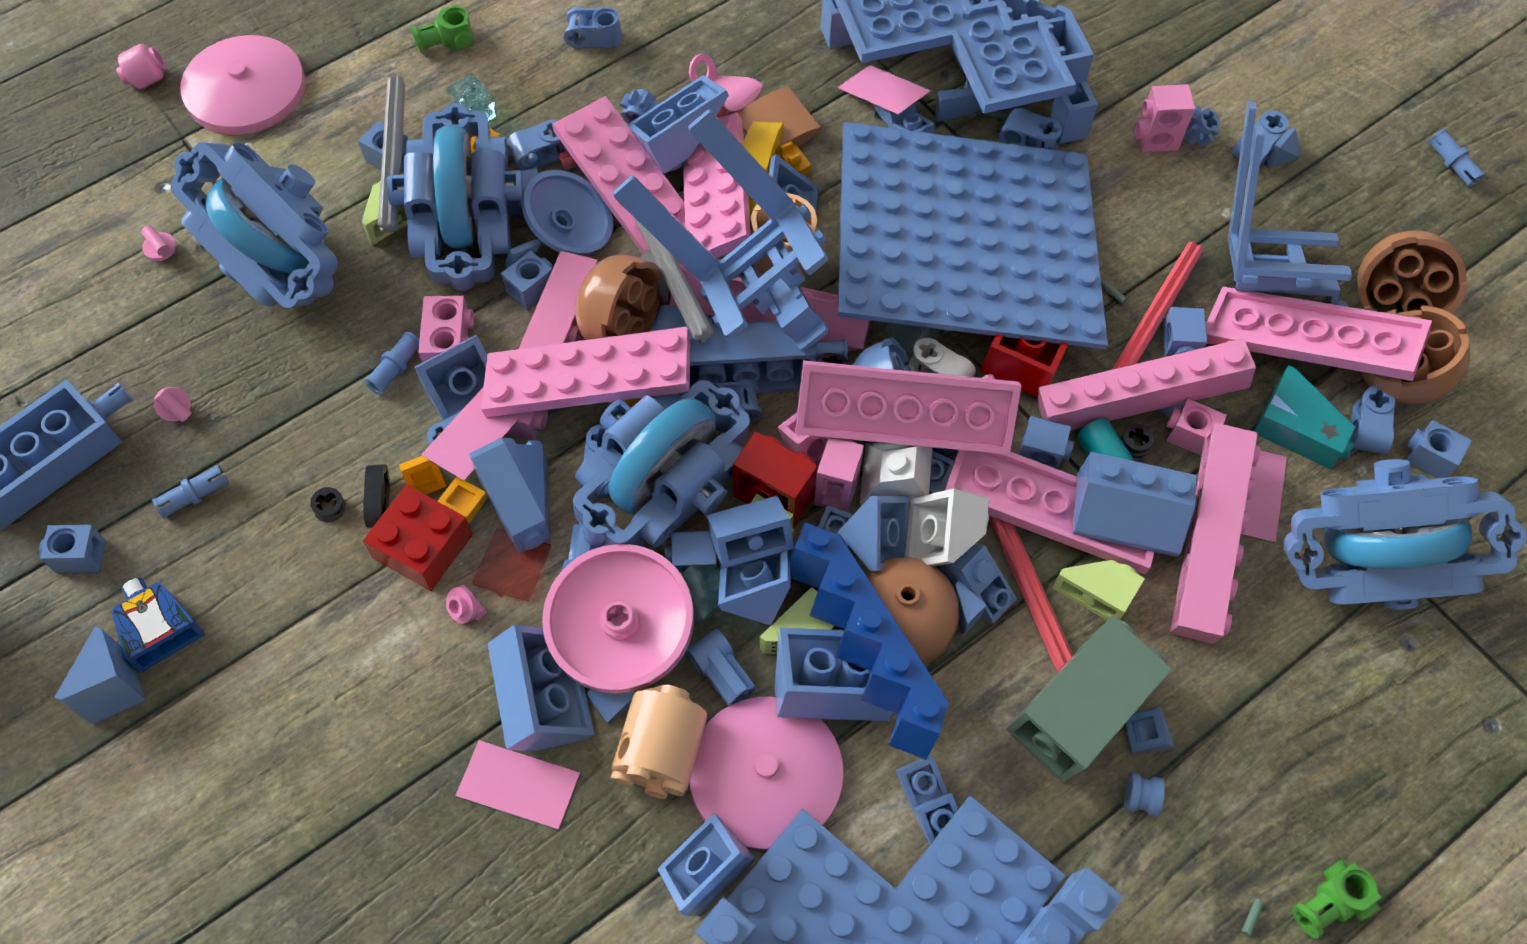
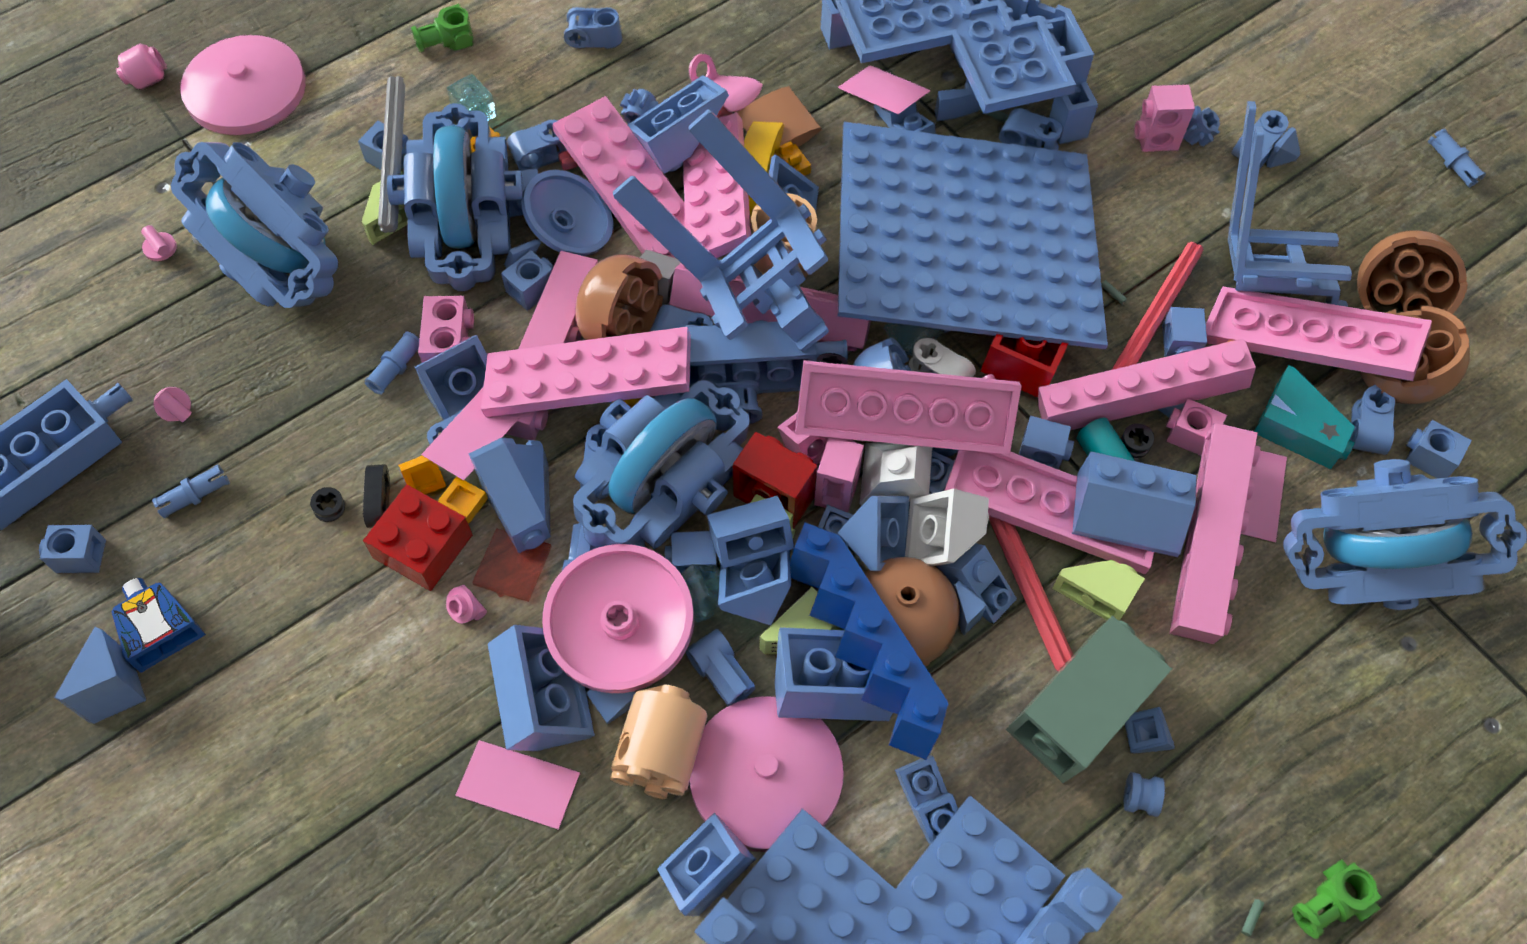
(678, 287): light grey axle -> none

